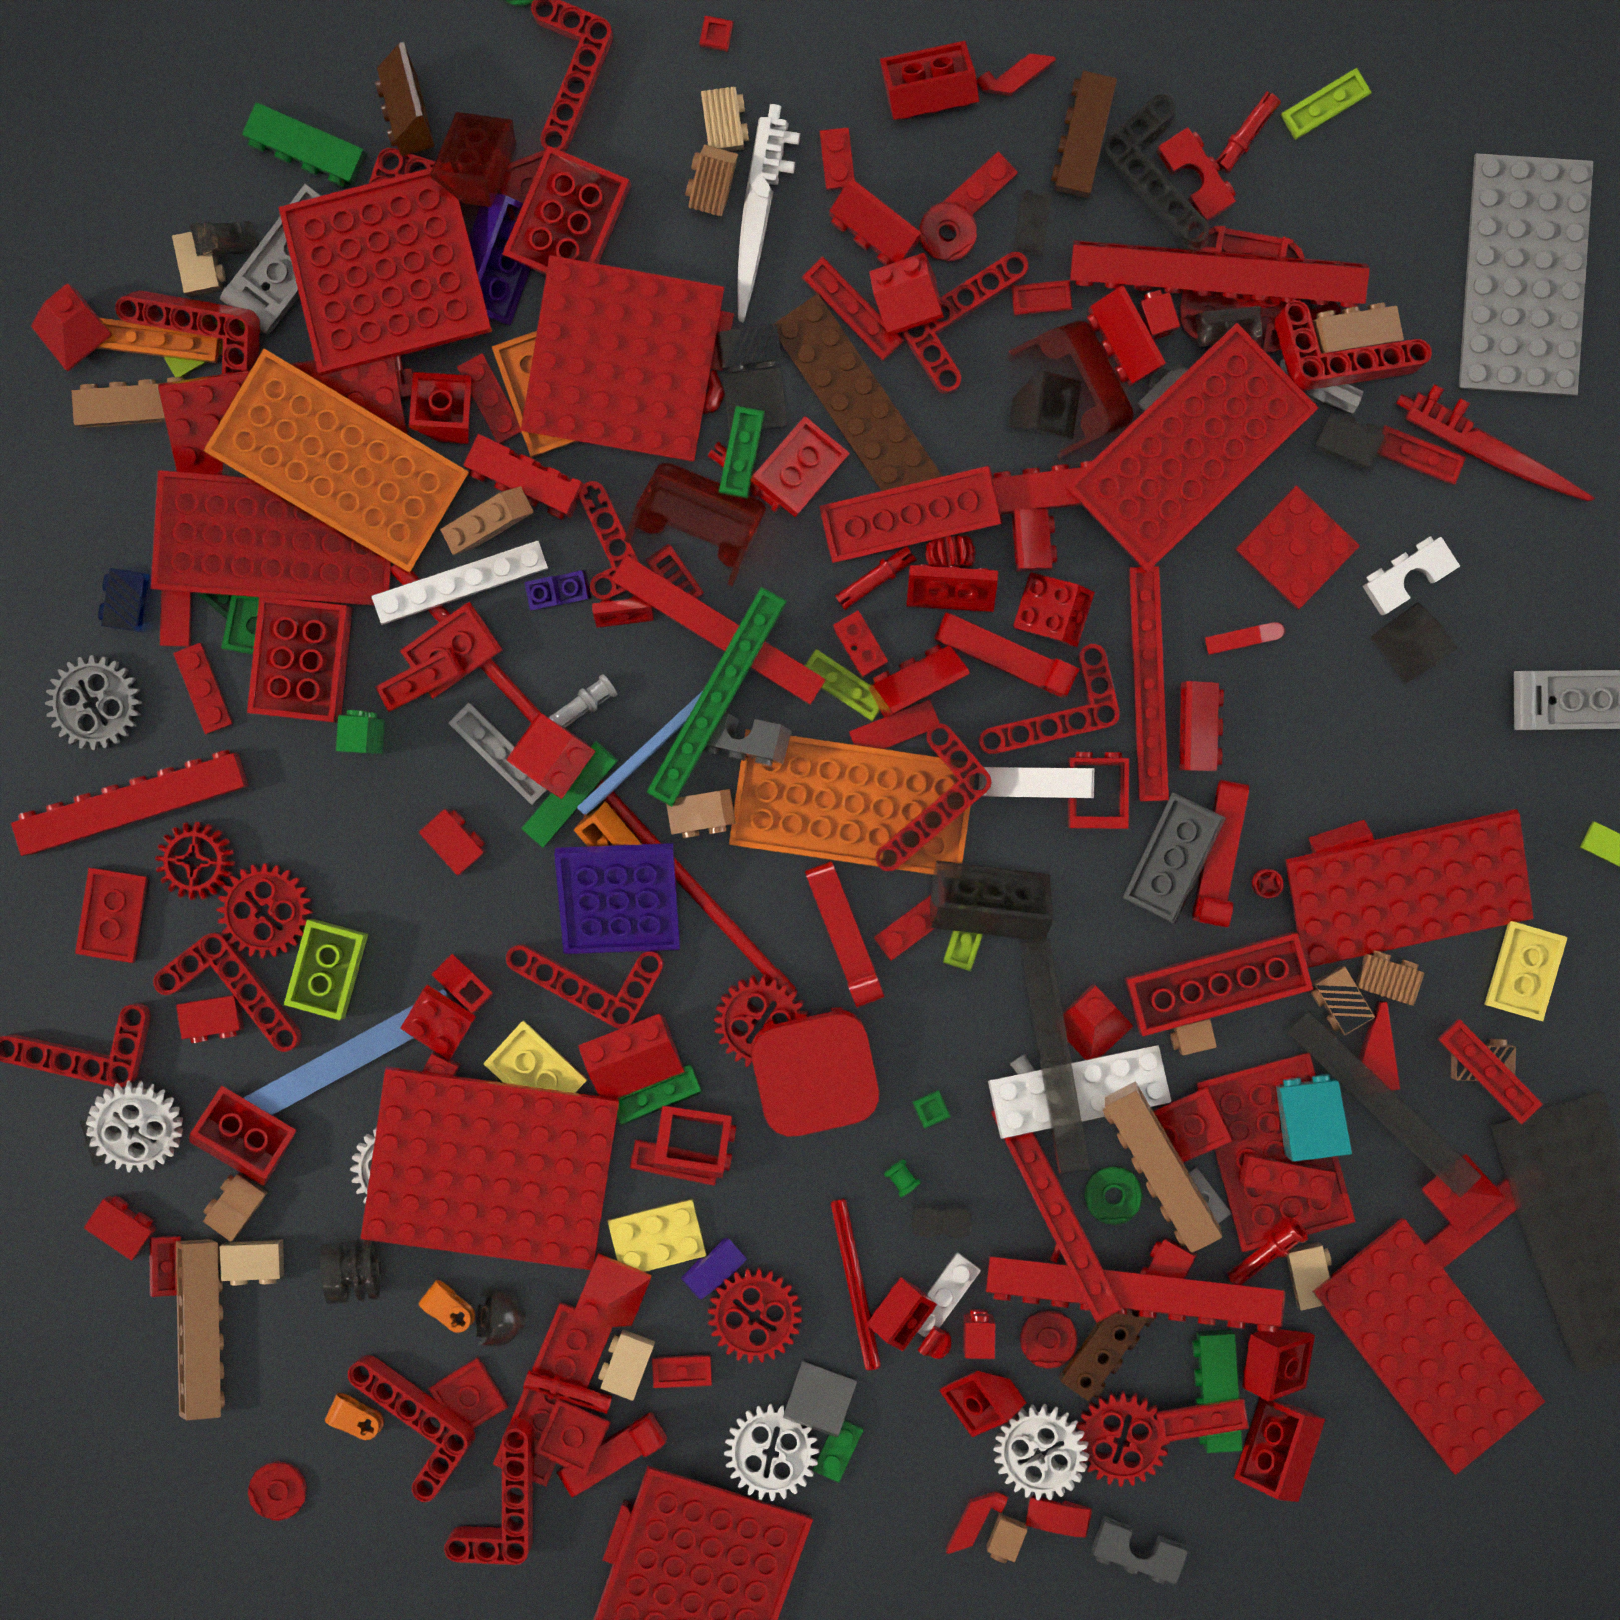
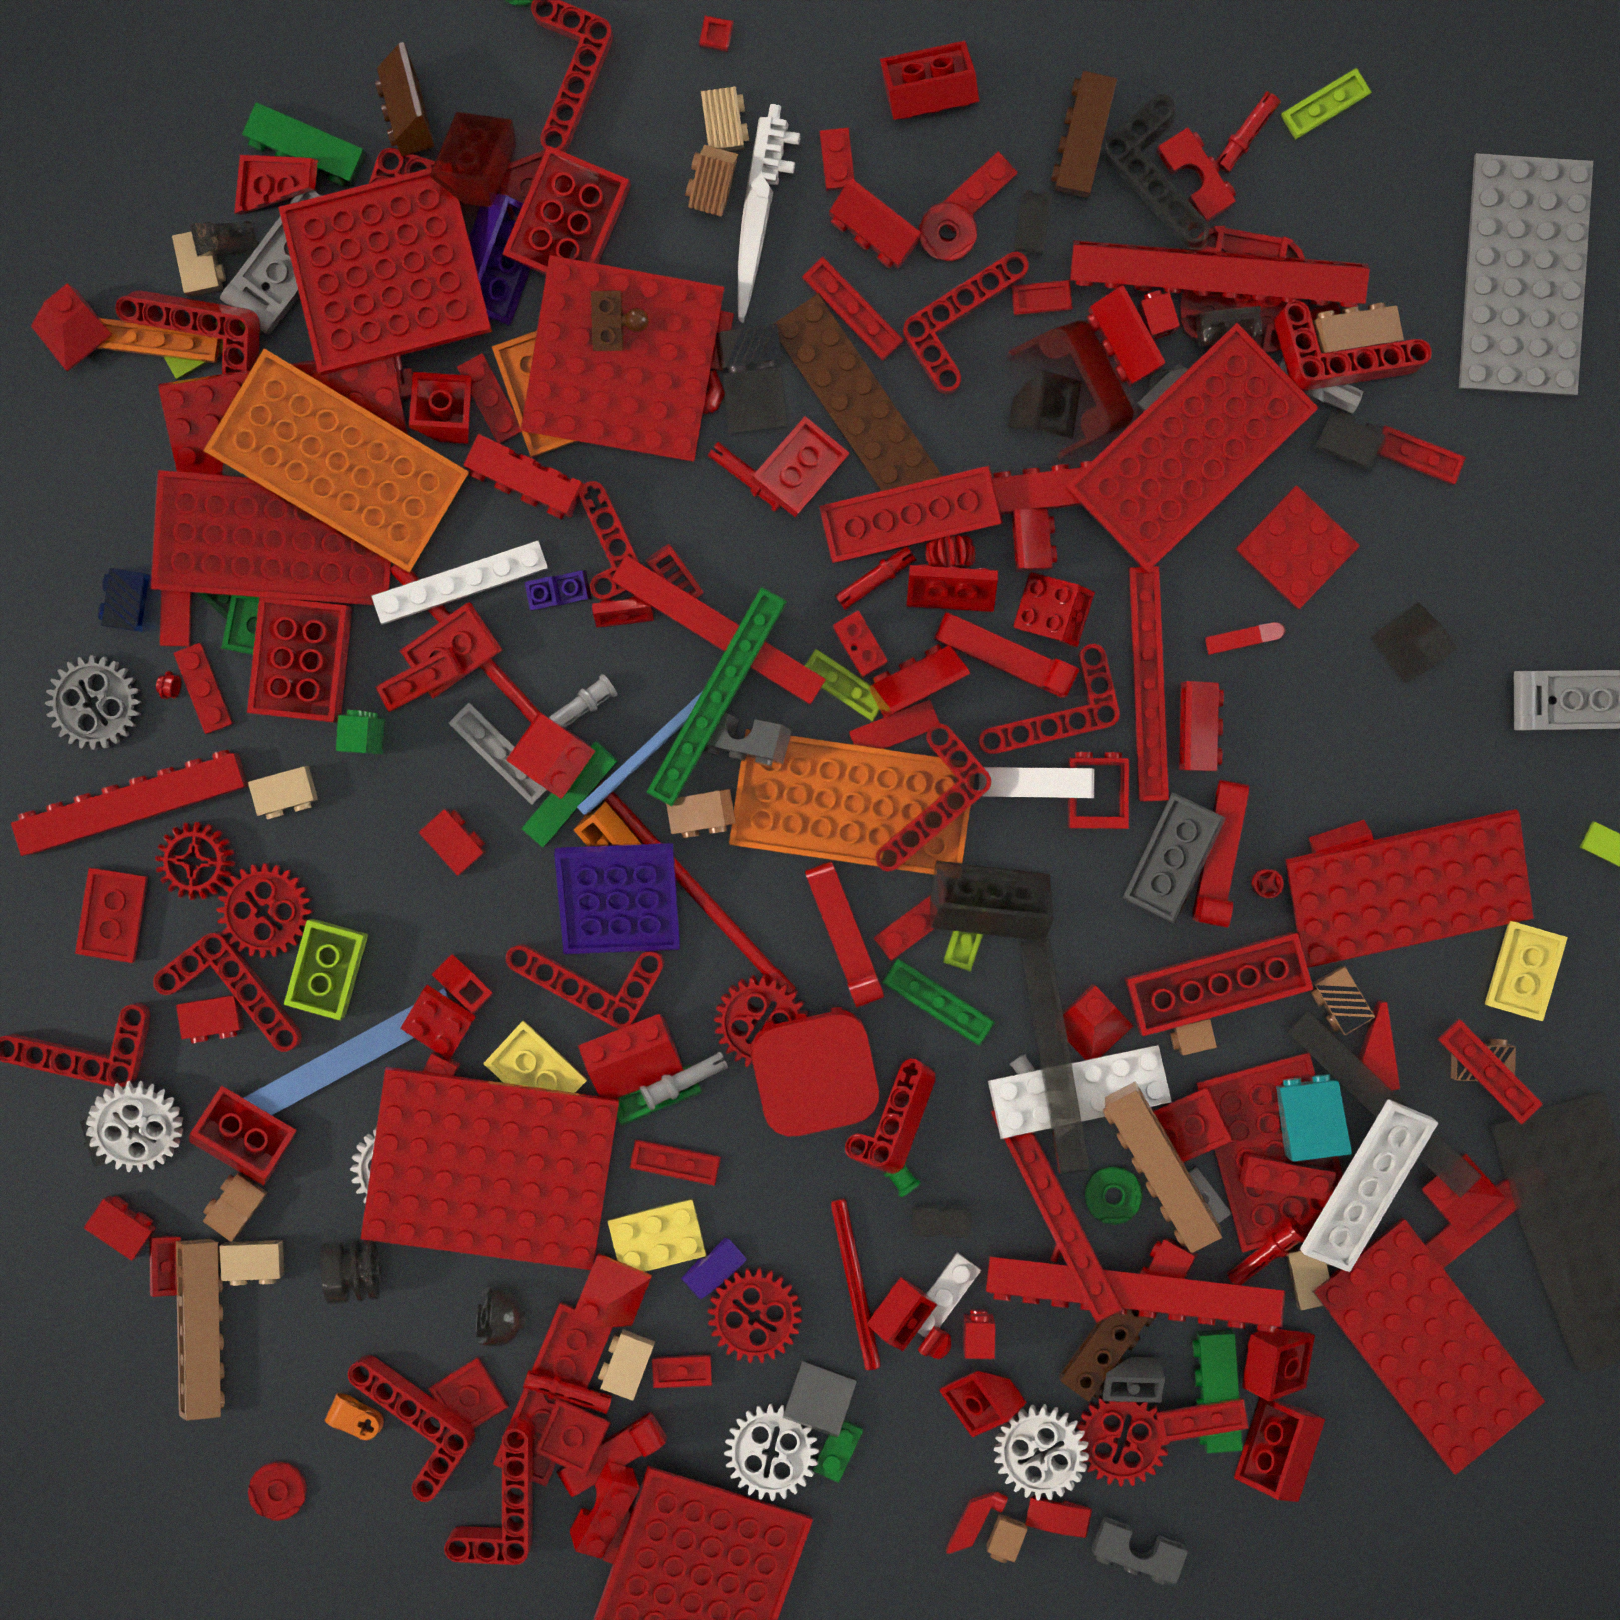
(118, 404): medium nougat brick -> none
(168, 685): none -> red plate
(272, 180): none -> red wing
(283, 791): none -> tan brick
(445, 1304): orange piece -> none
(487, 520): medium nougat brick -> none
(596, 1527): none -> red arch
(609, 320): none -> reddish brown plate
(671, 1085): none -> light grey pin
(684, 1166): red window -> none
(696, 507): clear red windscreen -> none
(741, 452): green tile -> none
(906, 294): red slope -> none
(914, 1084): none -> red beam
(931, 1109): green tile -> none
(938, 1002): none -> green tile
(1016, 76): red piece -> none
(1048, 1338): red tile -> none
(1135, 1381): none -> dark grey slope
(1368, 1185): none -> white plate
(1387, 587): white arch -> none
(1389, 979): medium nougat brick -> none
(1459, 431): red piece -> none

